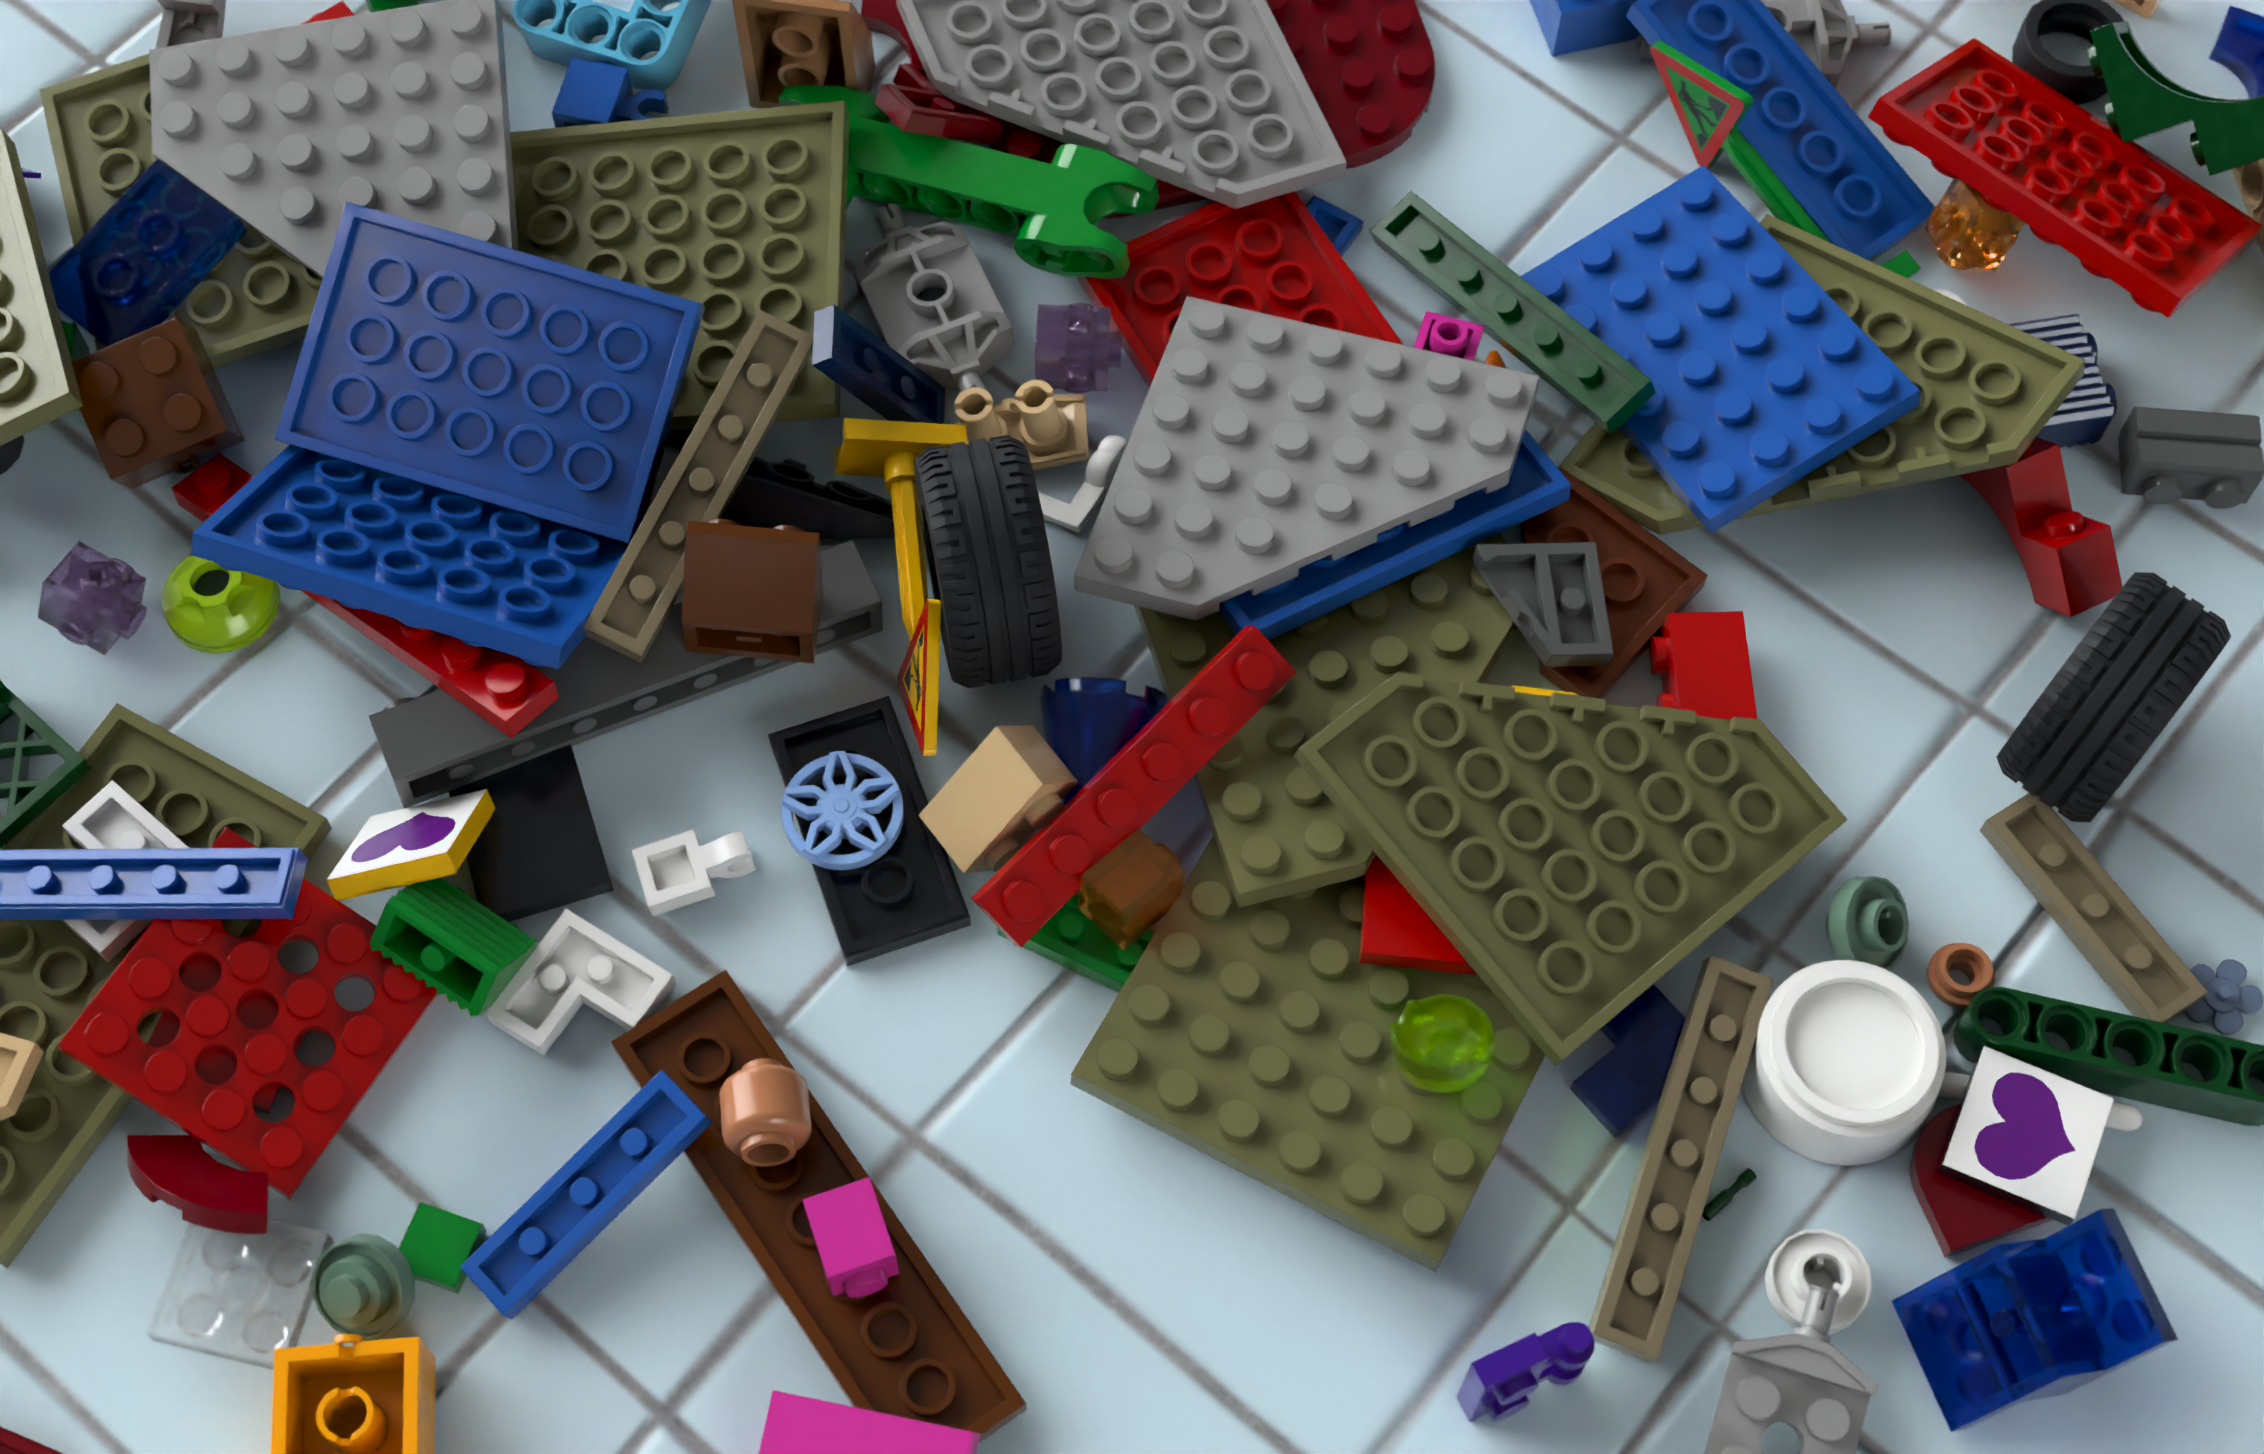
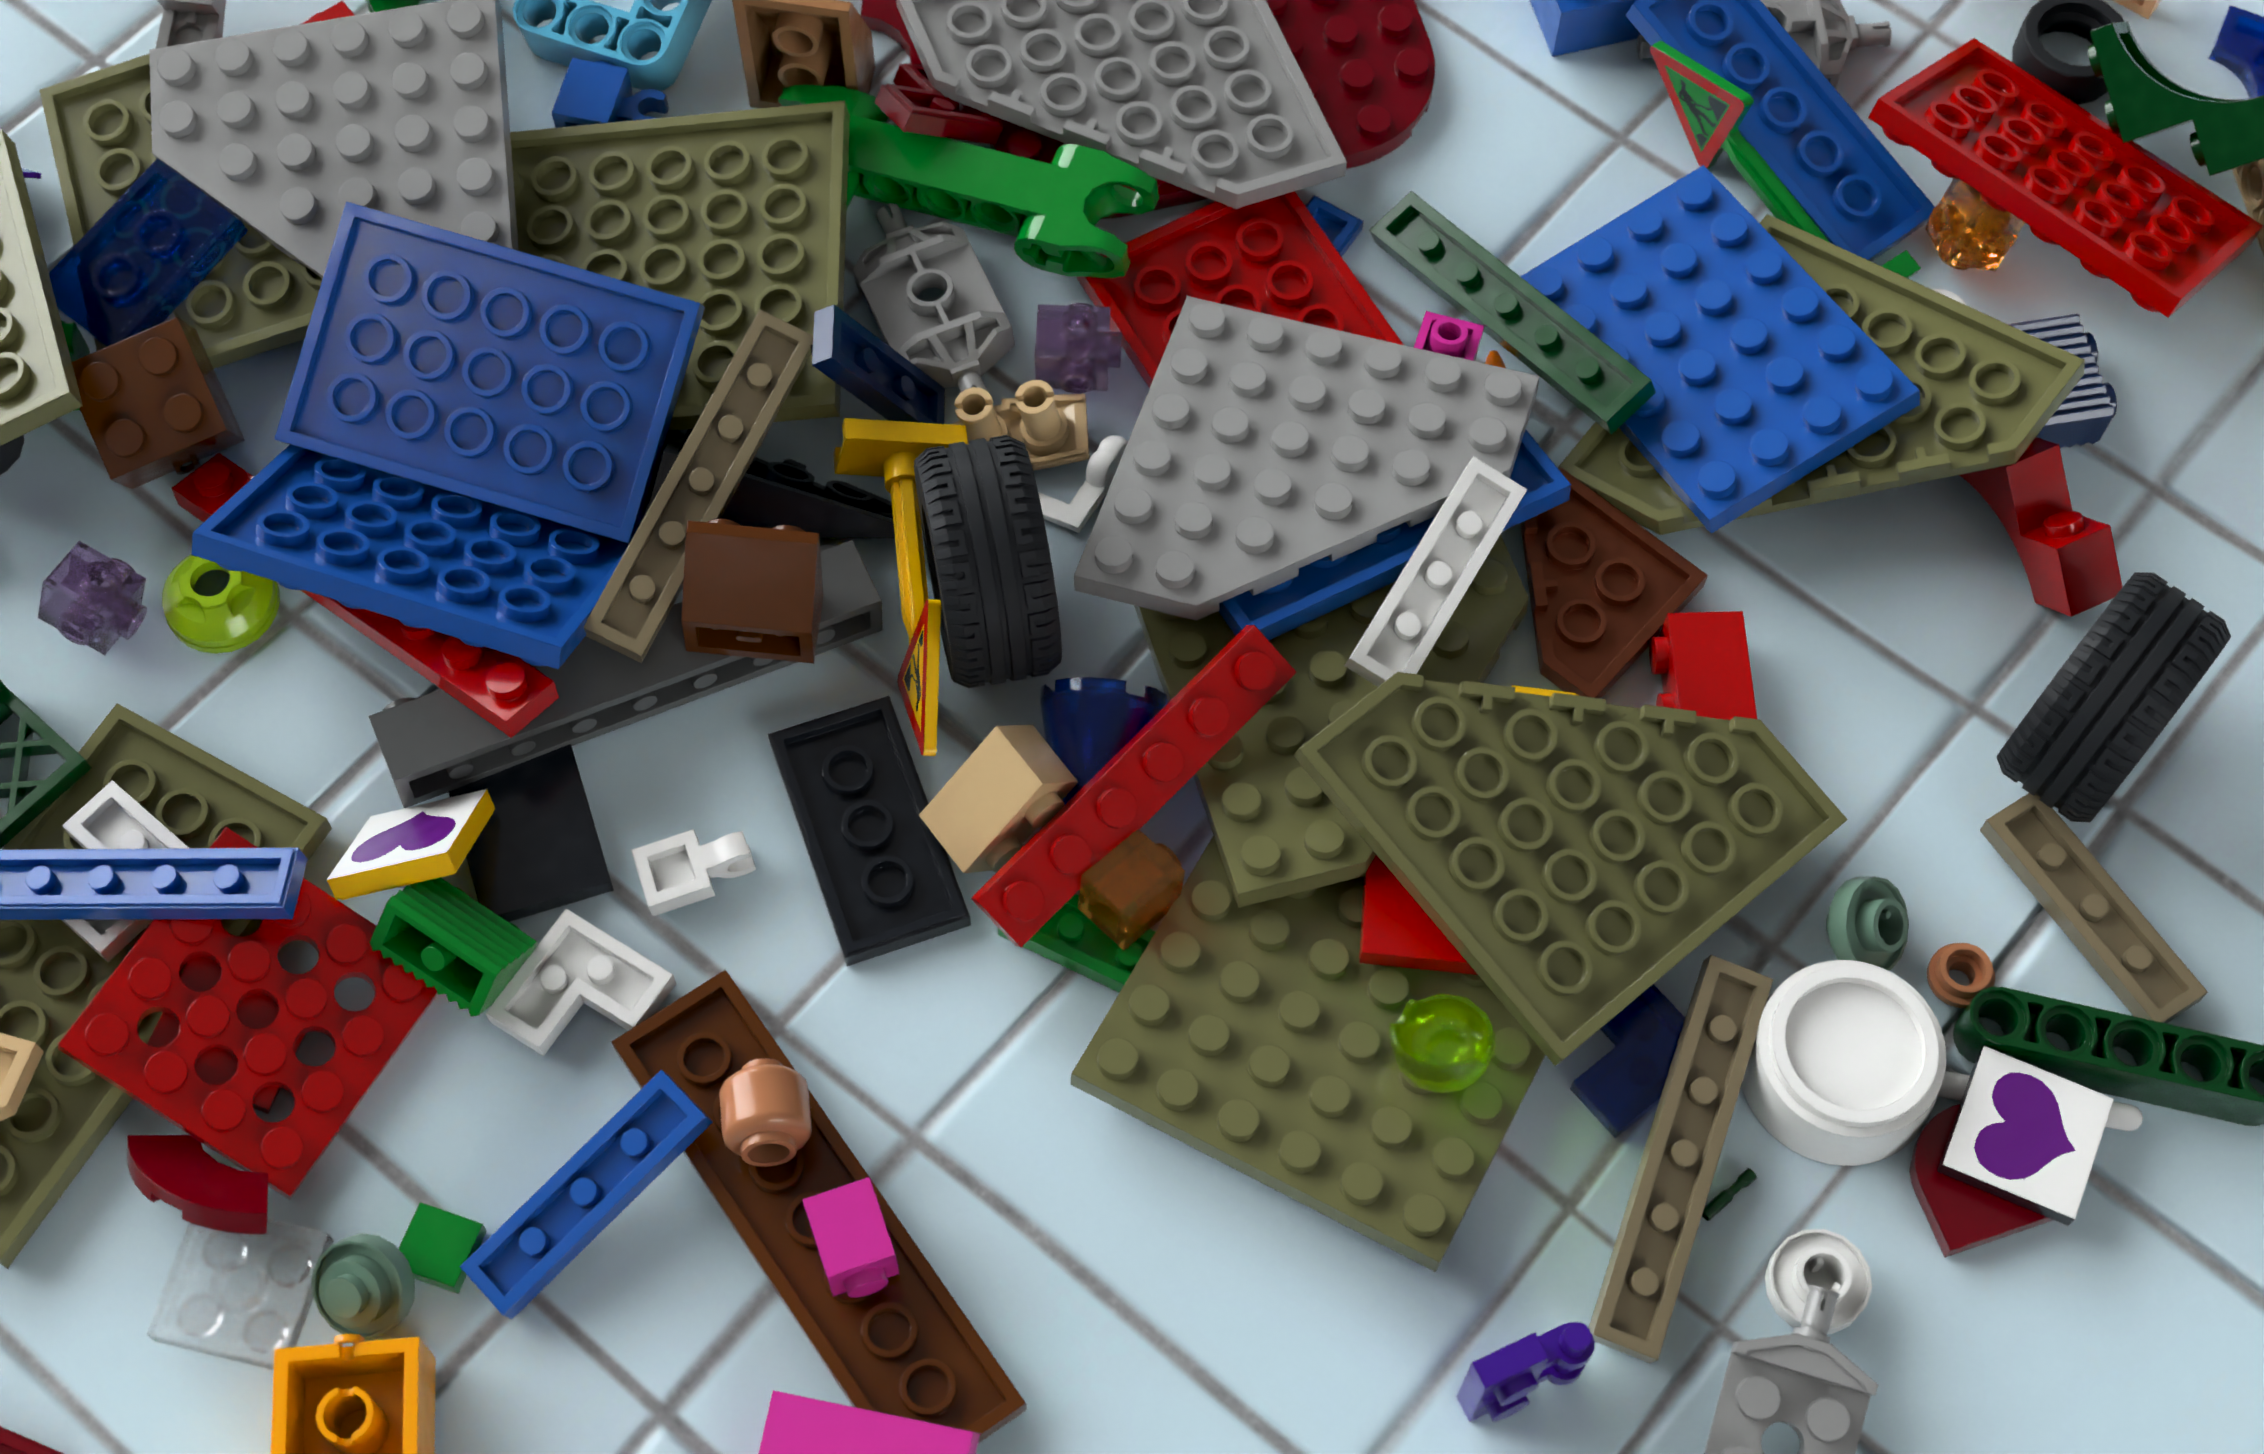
(842, 811): light blue wheel -> none
(1437, 574): none -> white plate
(1552, 598): dark grey wing -> none
(2033, 1319): clear blue bracket -> none
(2190, 456): dark grey brick -> none
(2224, 996): sand blue plant -> none

